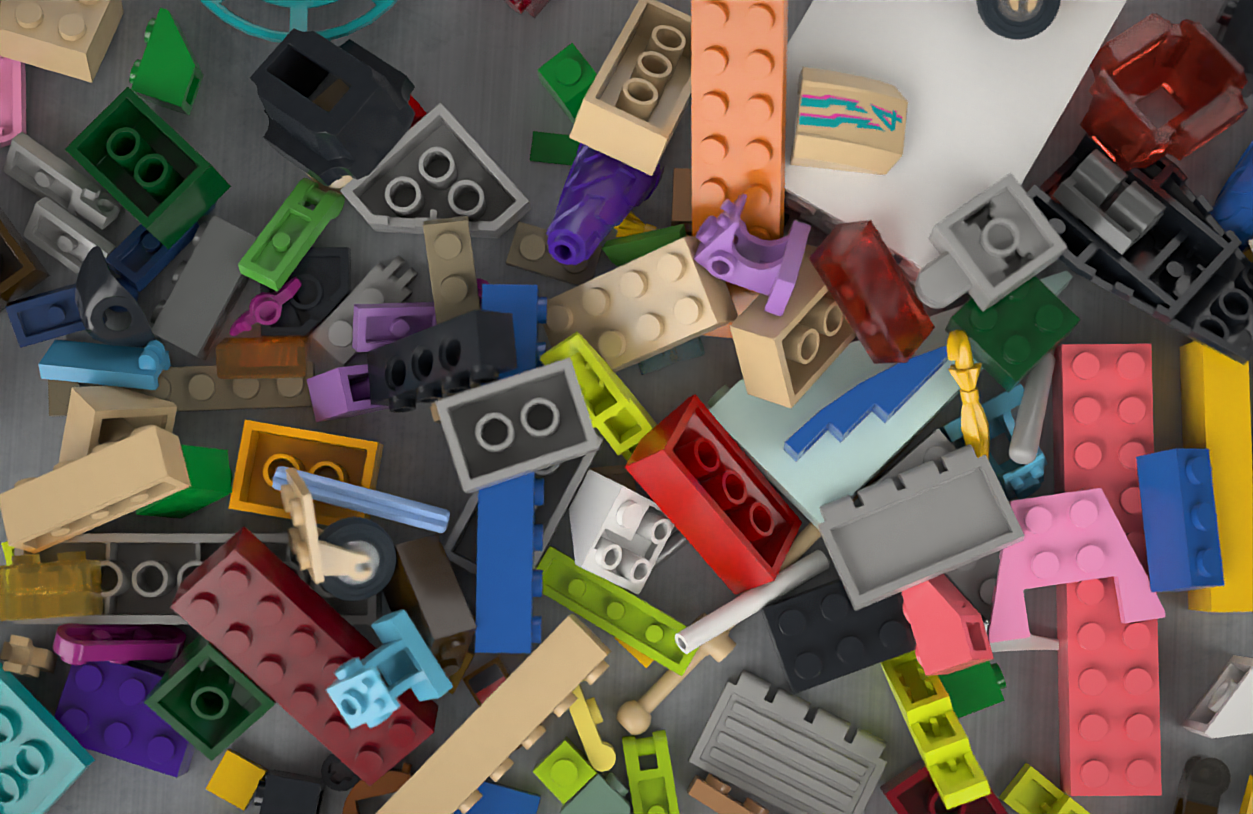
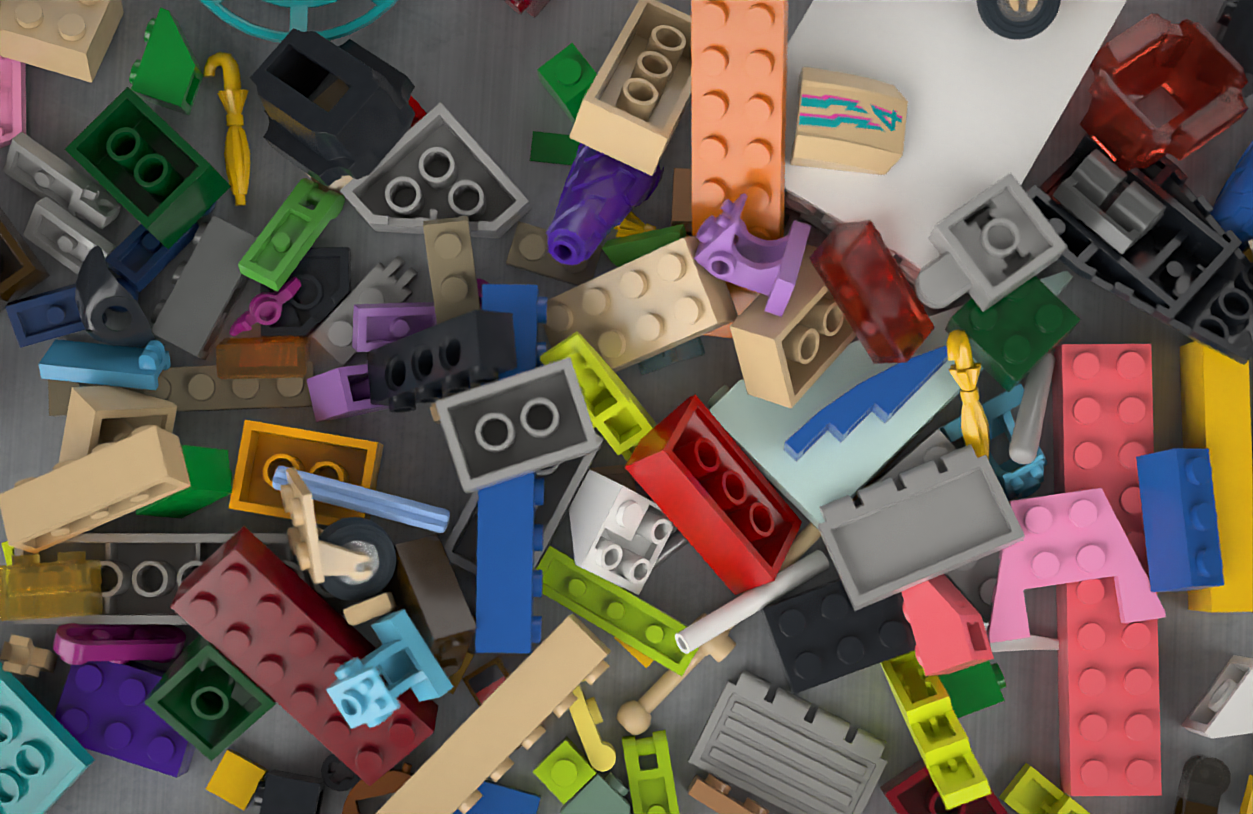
(236, 144): none -> yellow piece
(370, 609): none -> tan tile

